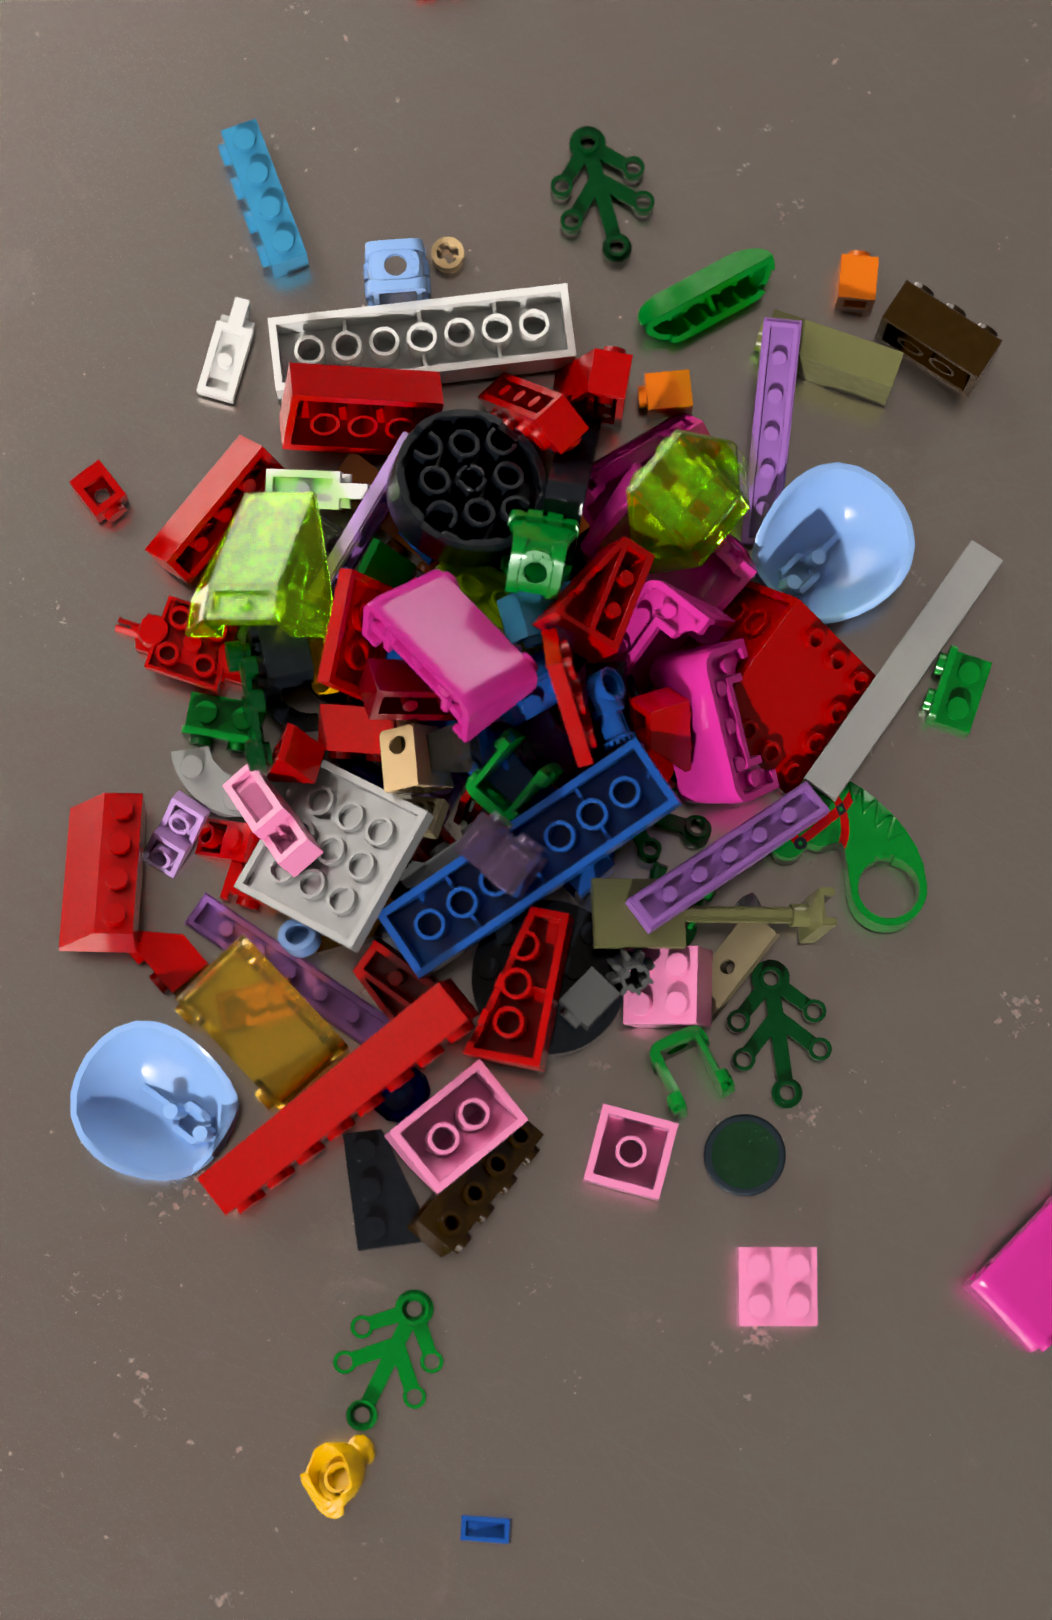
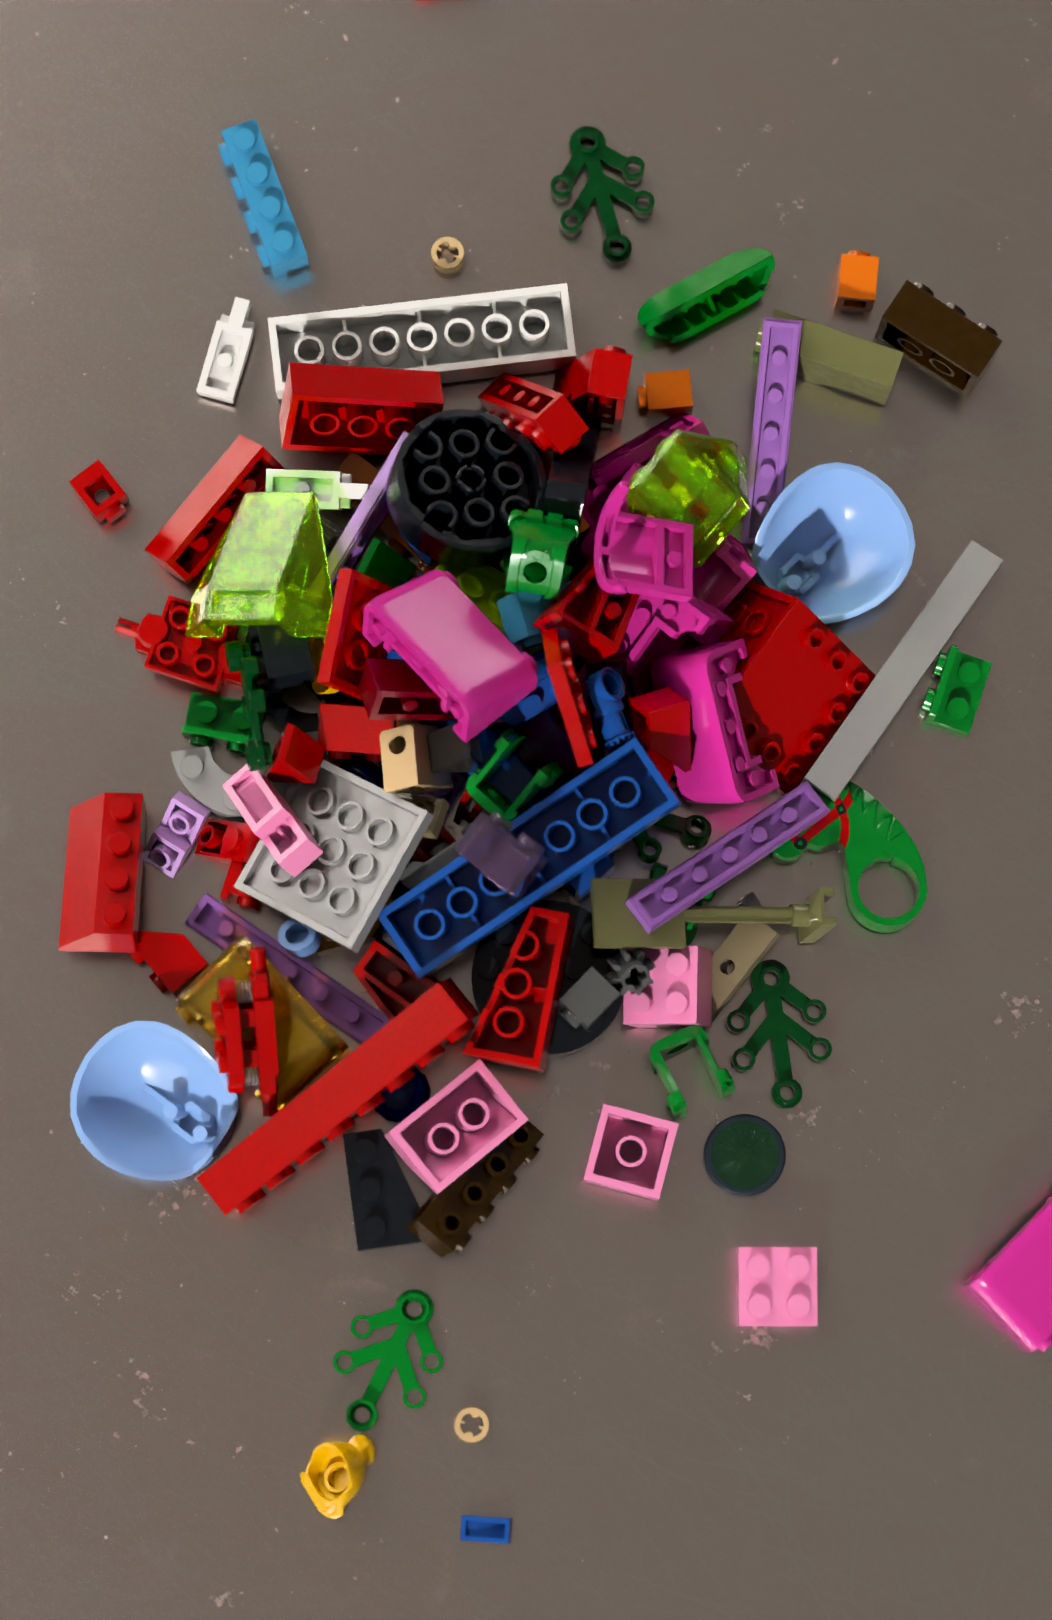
(233, 1013): none -> red piece
(414, 278): light blue piece -> none
(474, 1413): none -> tan bush
(642, 553): none -> dark pink piece

